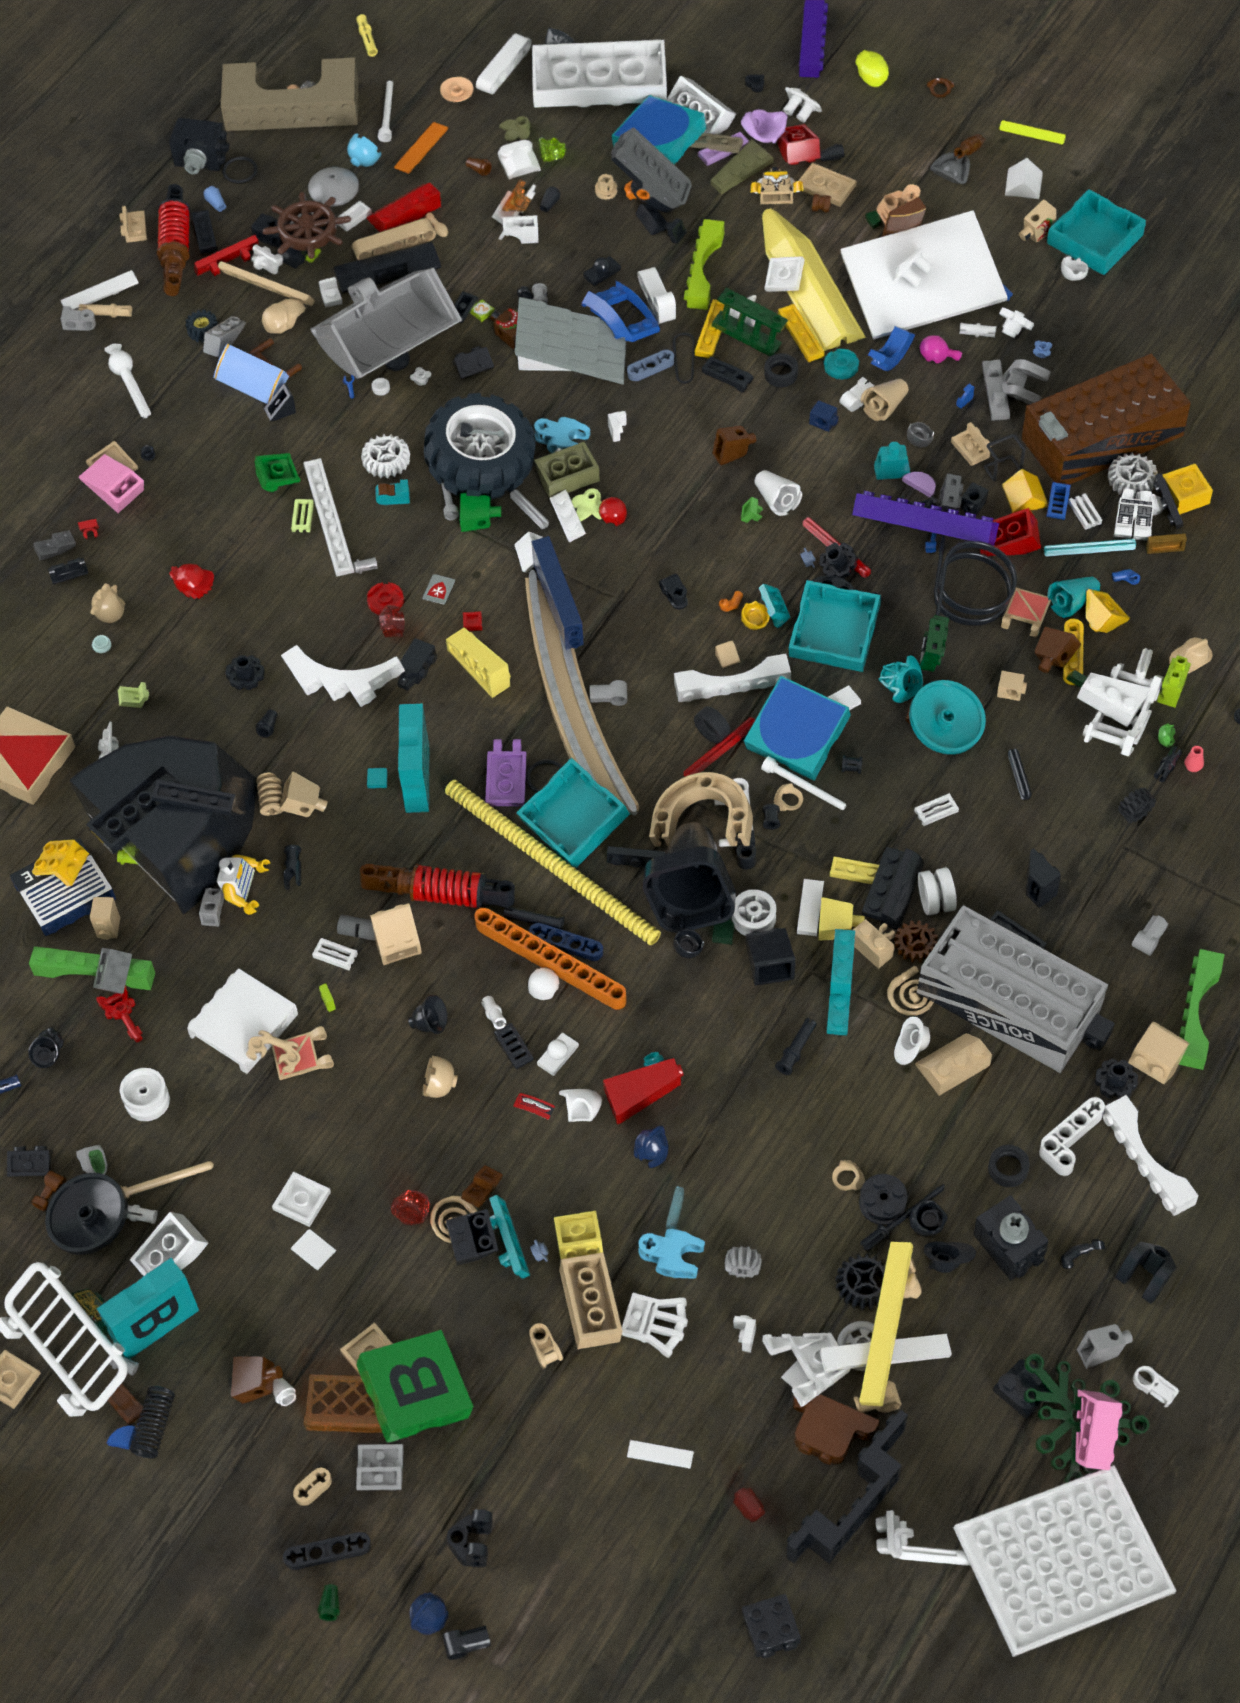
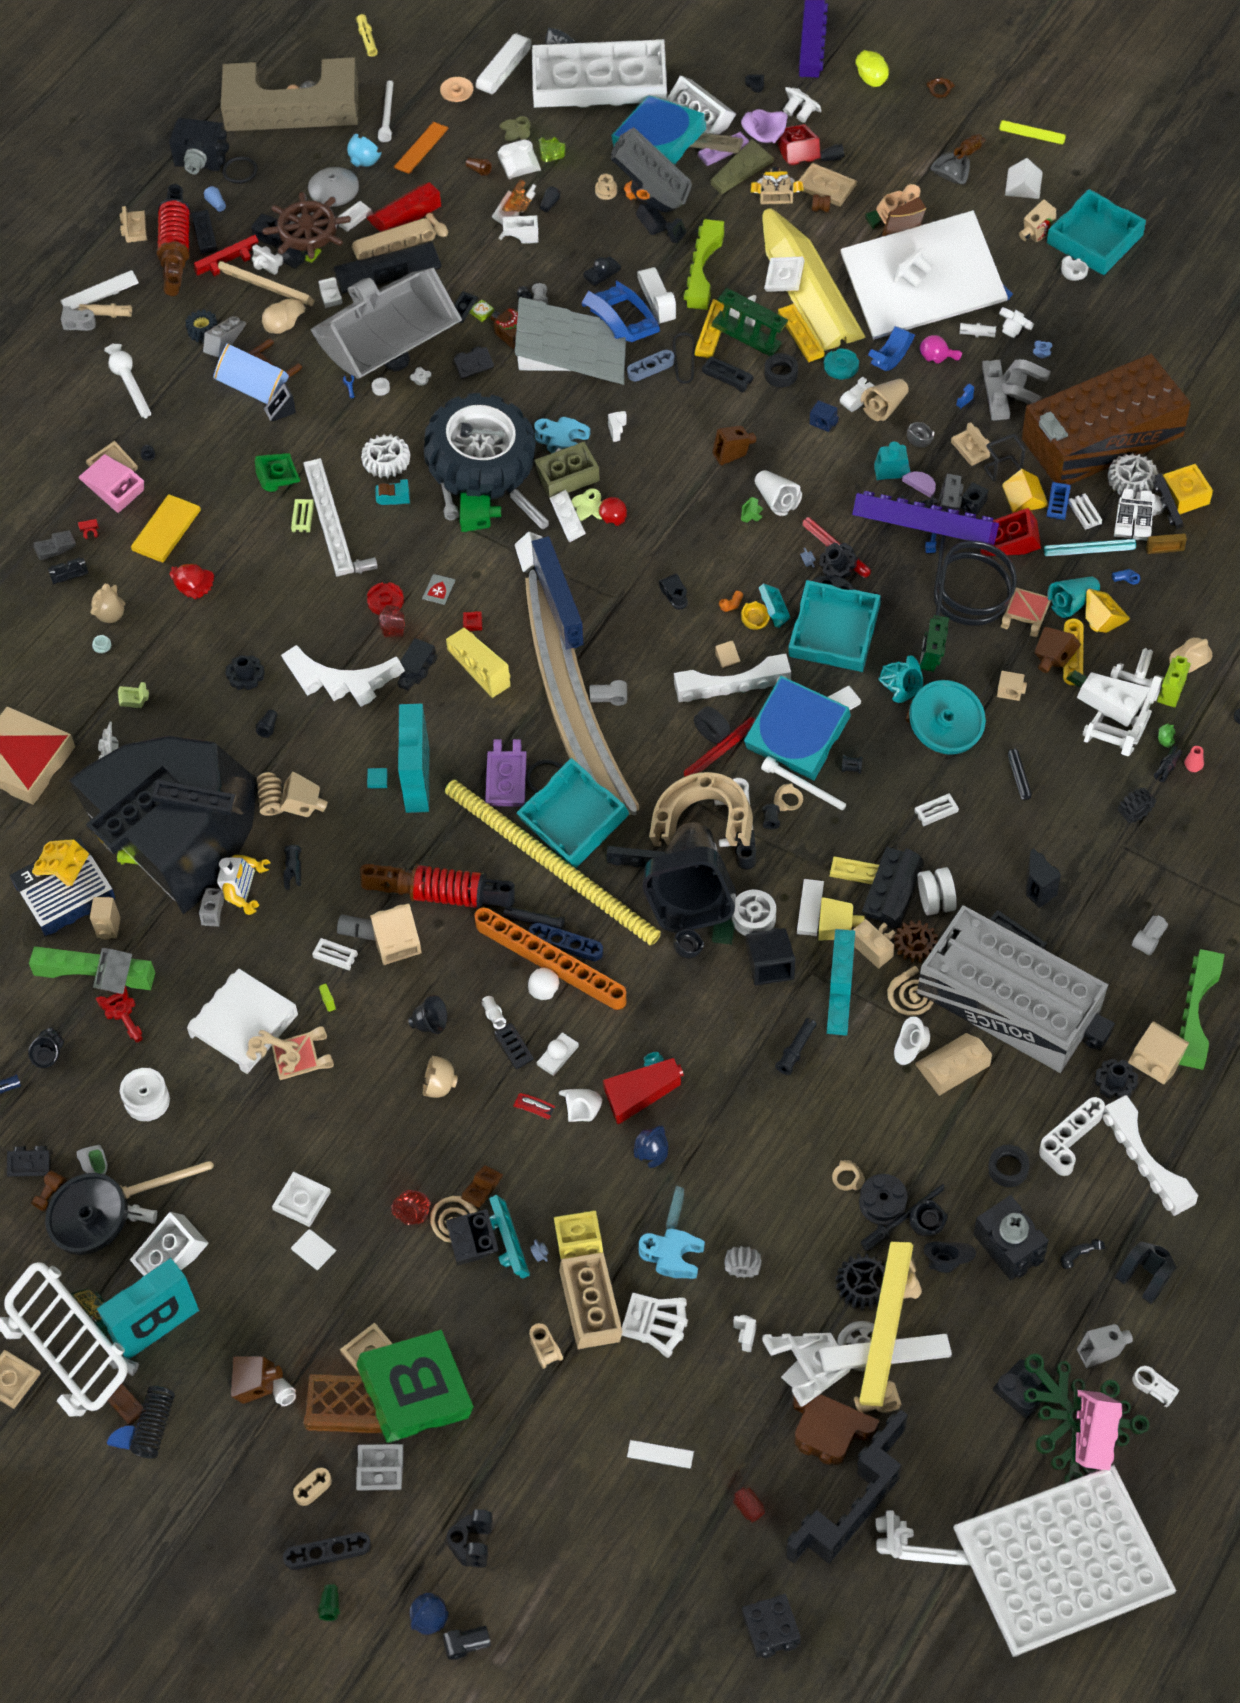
(165, 528): none -> yellow tile

